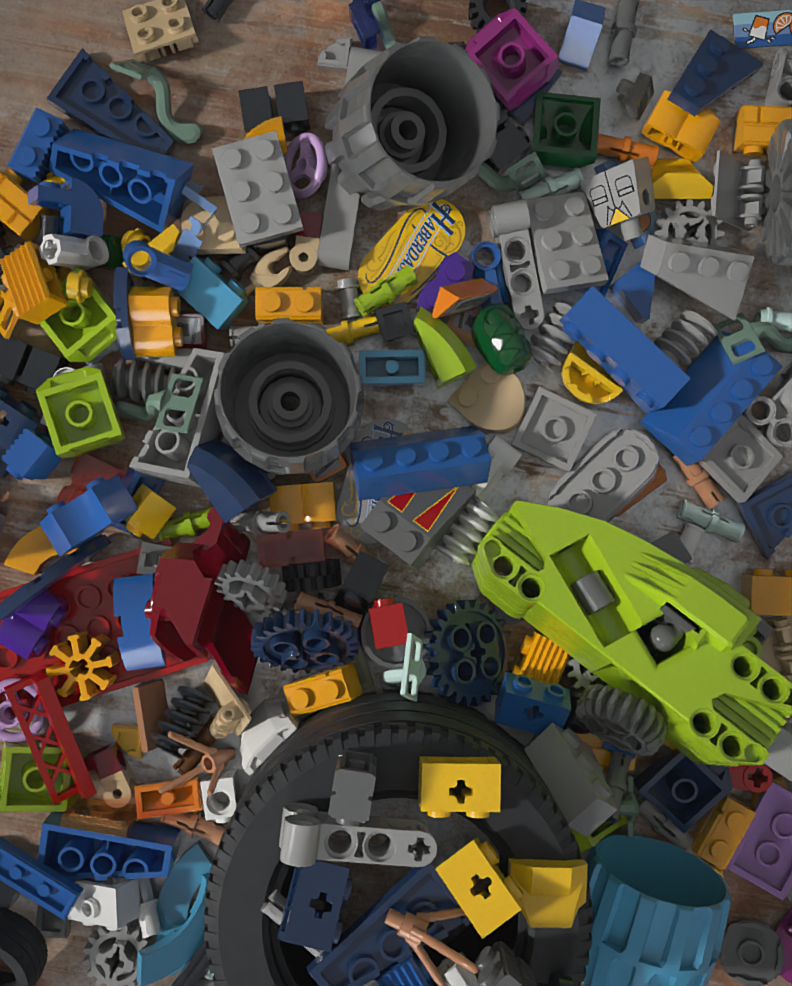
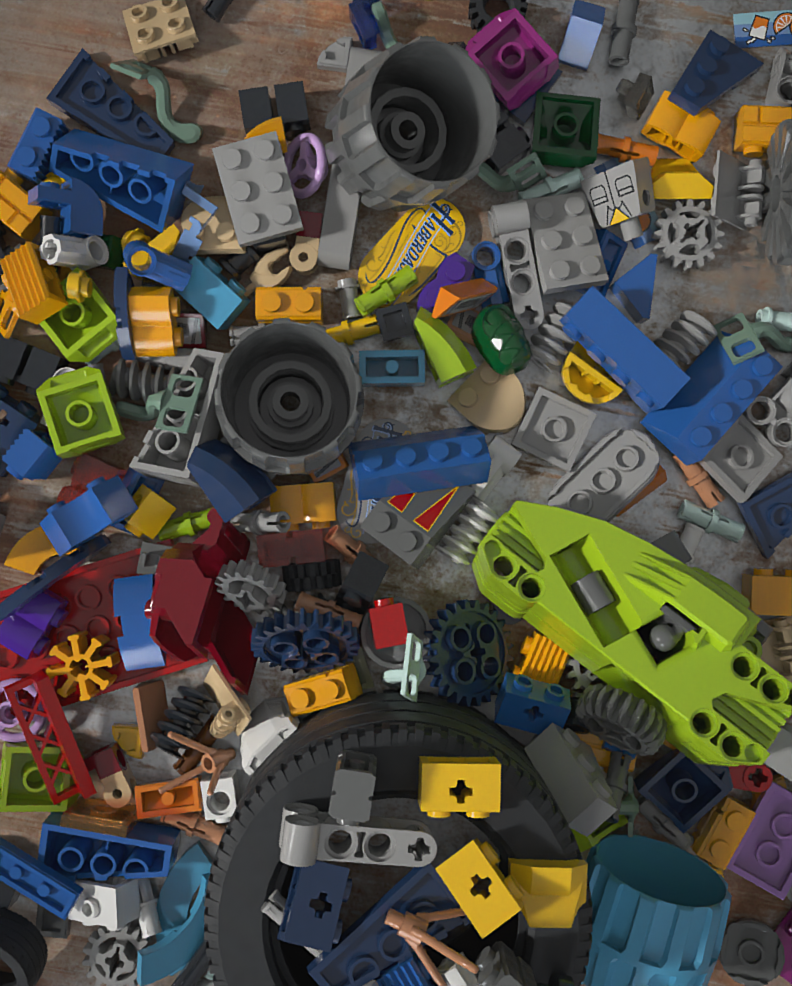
(700, 270): light grey wedge -> none

